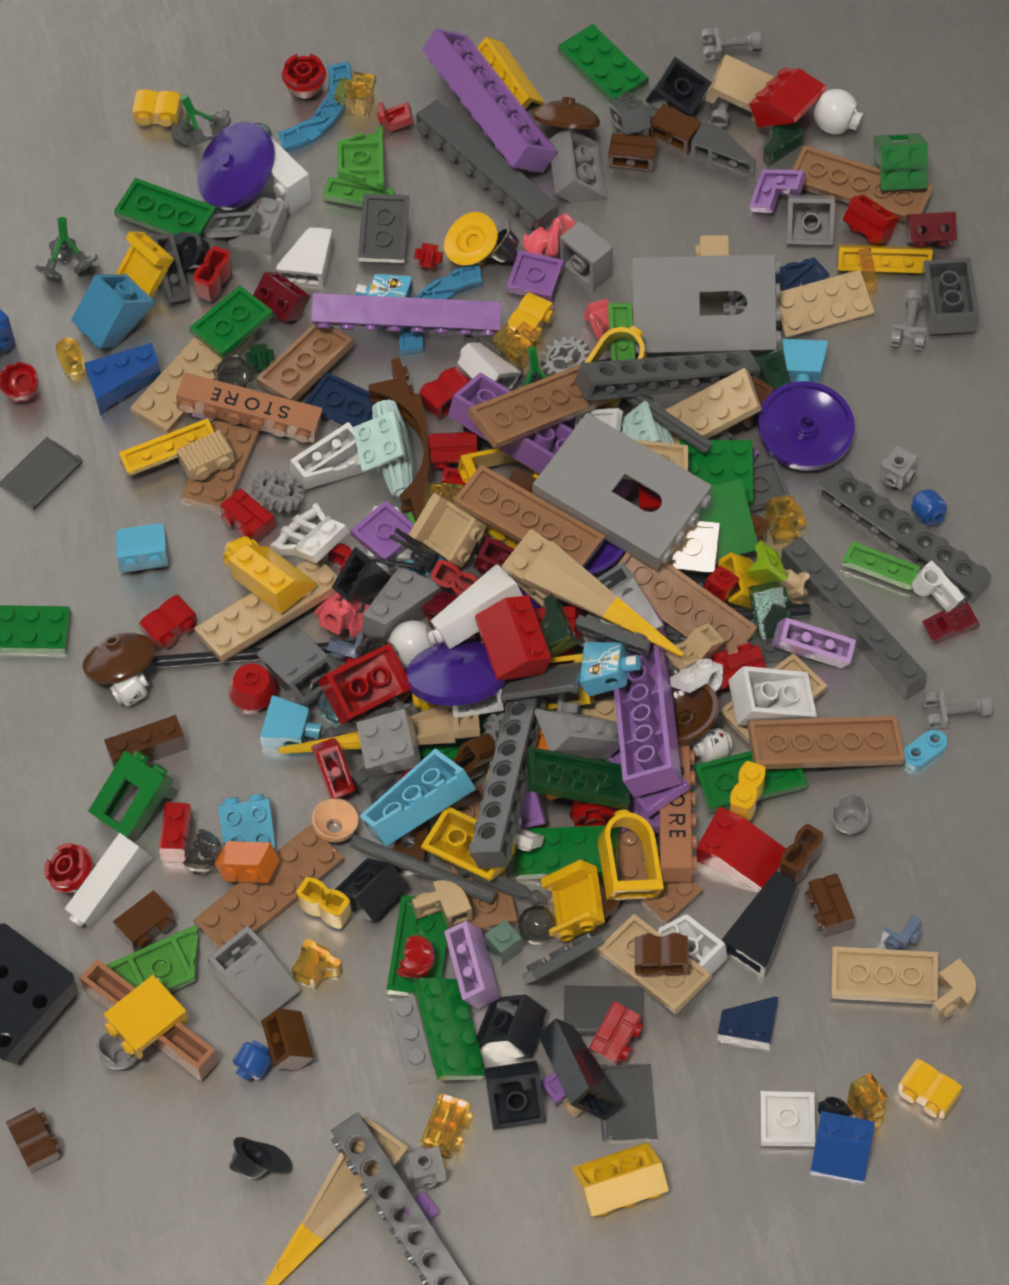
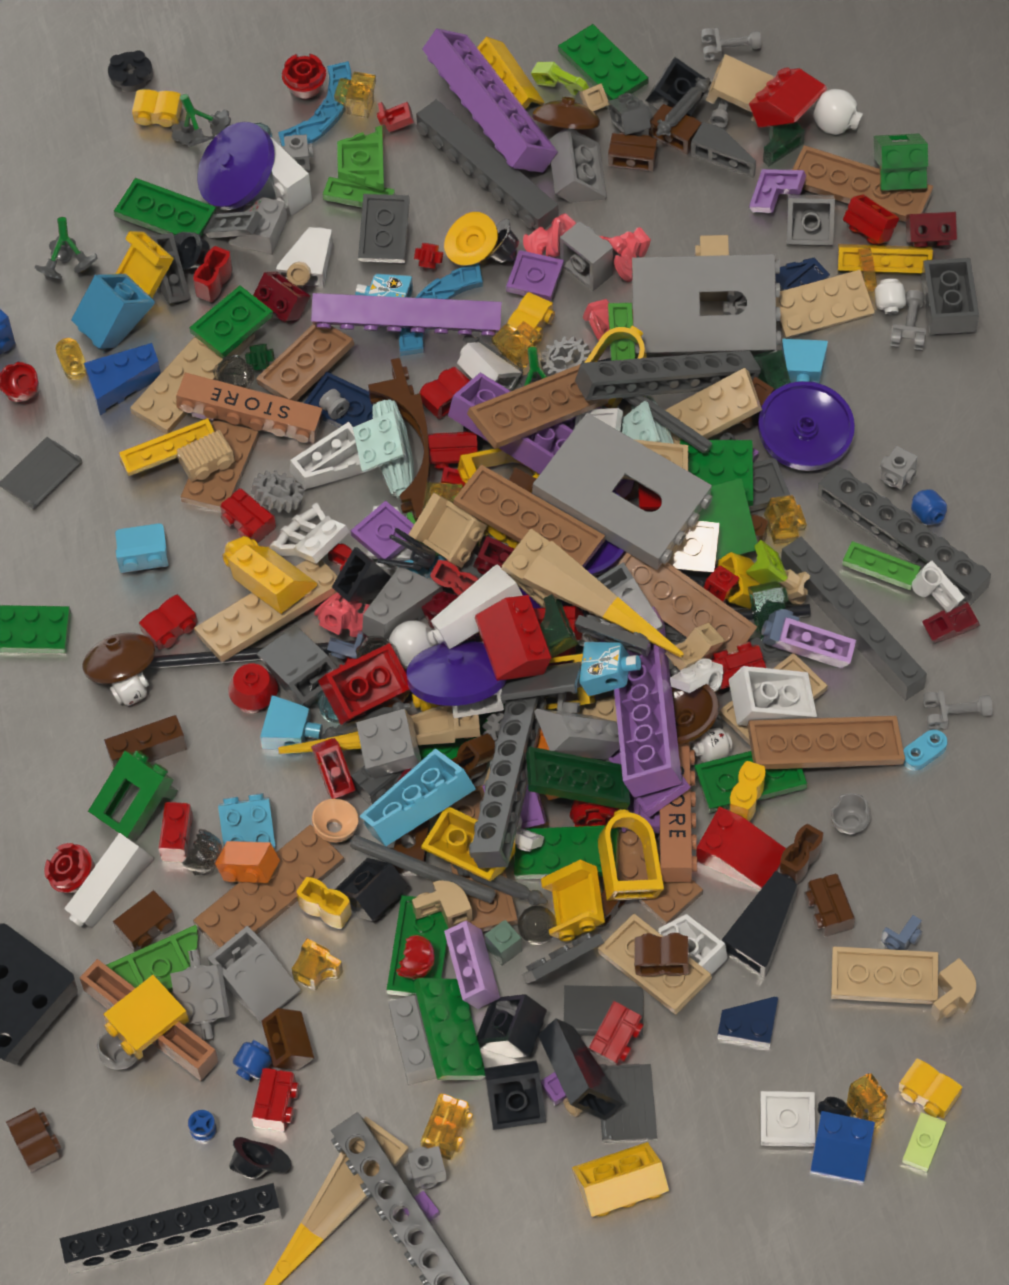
(126, 61): none -> black plate
(170, 1228): none -> black brick
(201, 993): none -> light grey plate
(203, 1120): none -> blue wheel
(274, 1099): none -> red brick
(299, 149): none -> light grey brick
(299, 273): none -> tan tile
(334, 404): none -> light grey wheel
(550, 73): none -> lime piece
(594, 97): none -> tan plate
(628, 247): none -> coral animal
(683, 106): none -> dark grey wheel
(773, 627): none -> sand blue bracket
(890, 296): none -> white head
(924, 1142): none -> yellowish green plate

